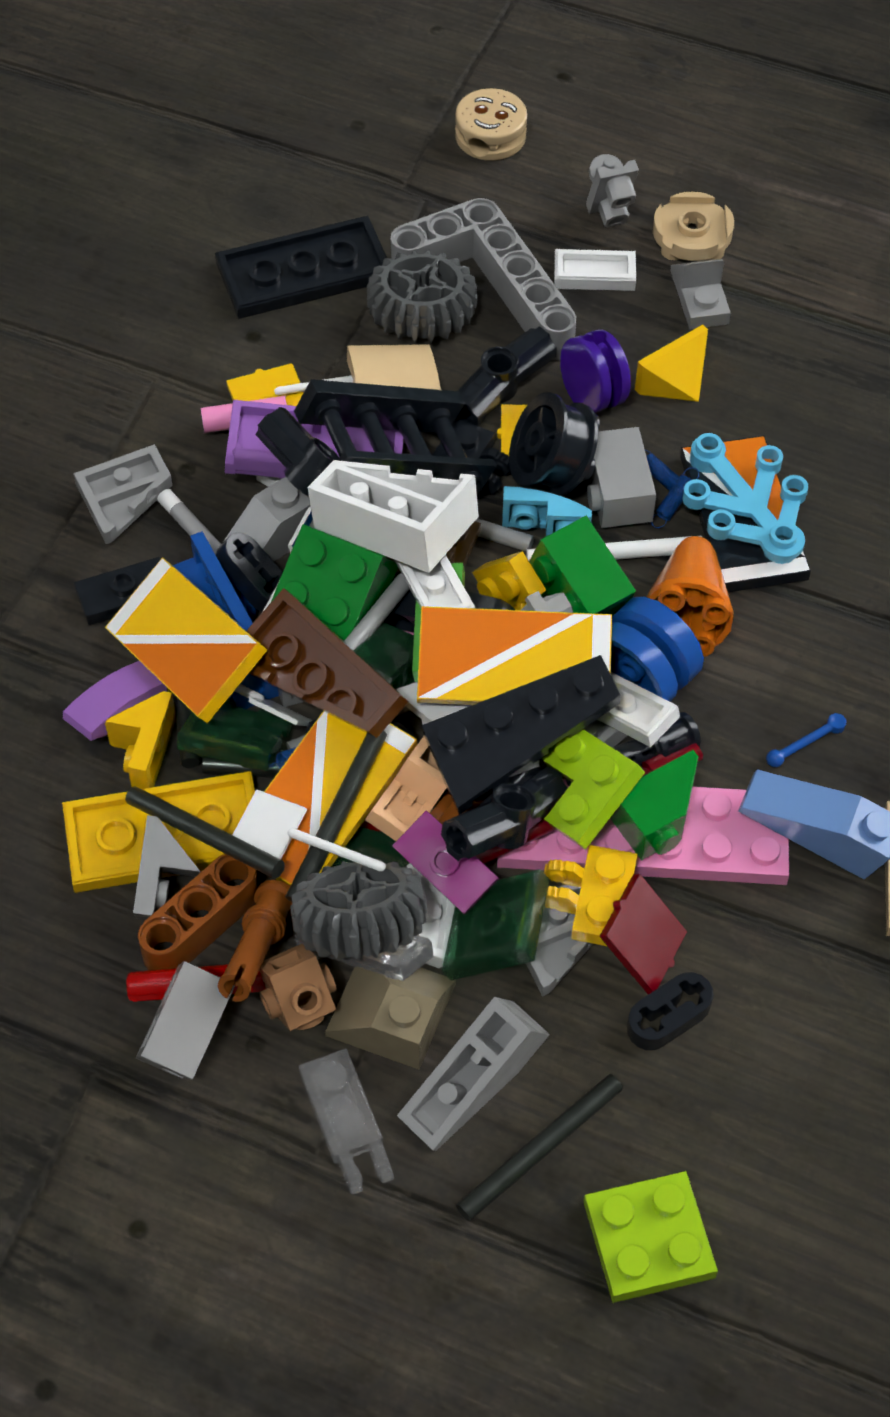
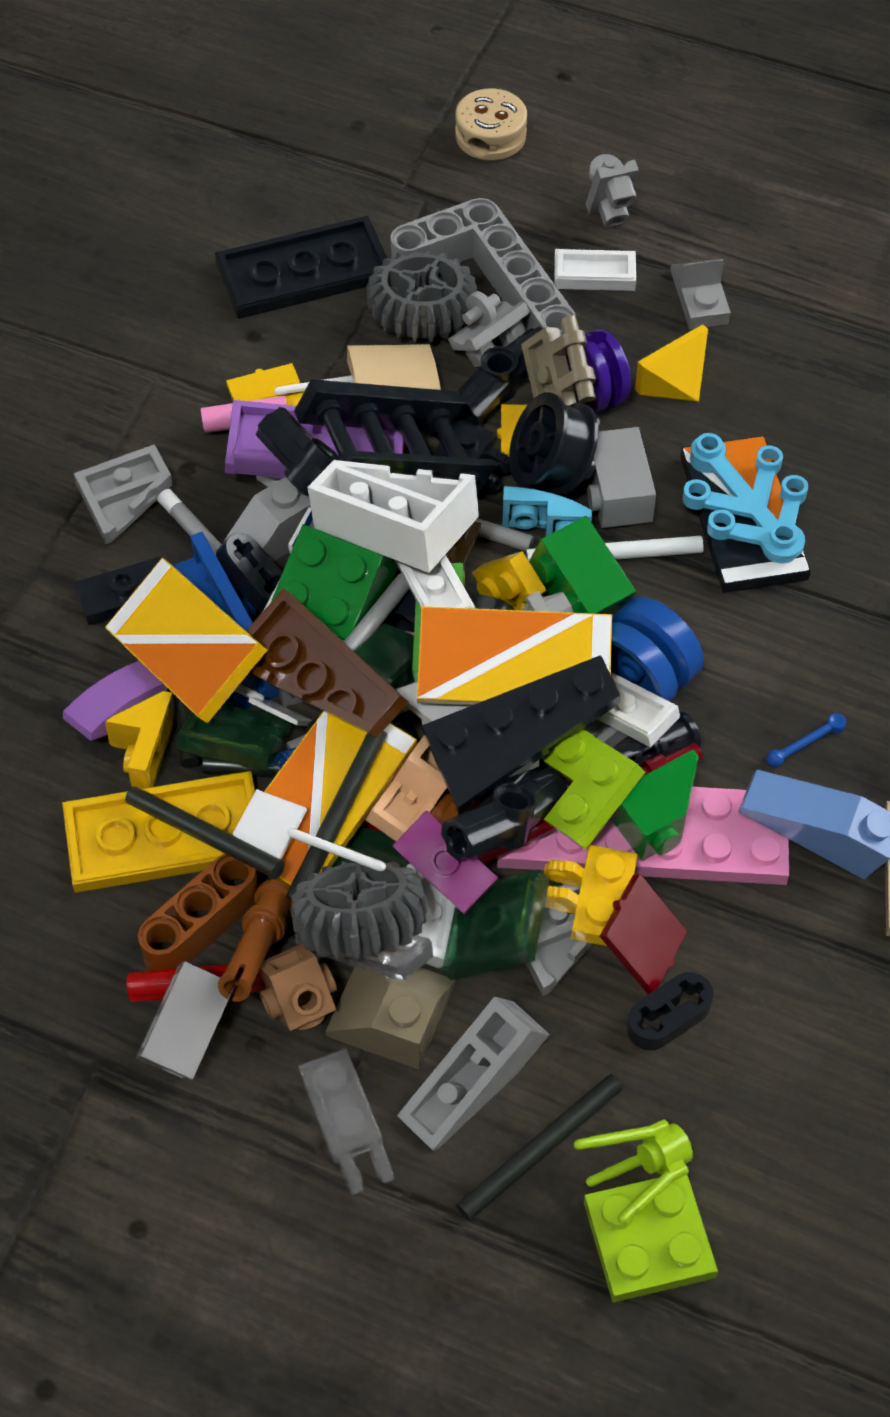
(159, 855): light grey slope -> none
(486, 320): none -> light grey hips
(548, 366): none -> dark tan plate
(661, 471): blue piece -> none
(663, 1151): none -> lime plant
(673, 499): blue piece -> none
(679, 241): tan plate -> none
(696, 591): orange cone -> none

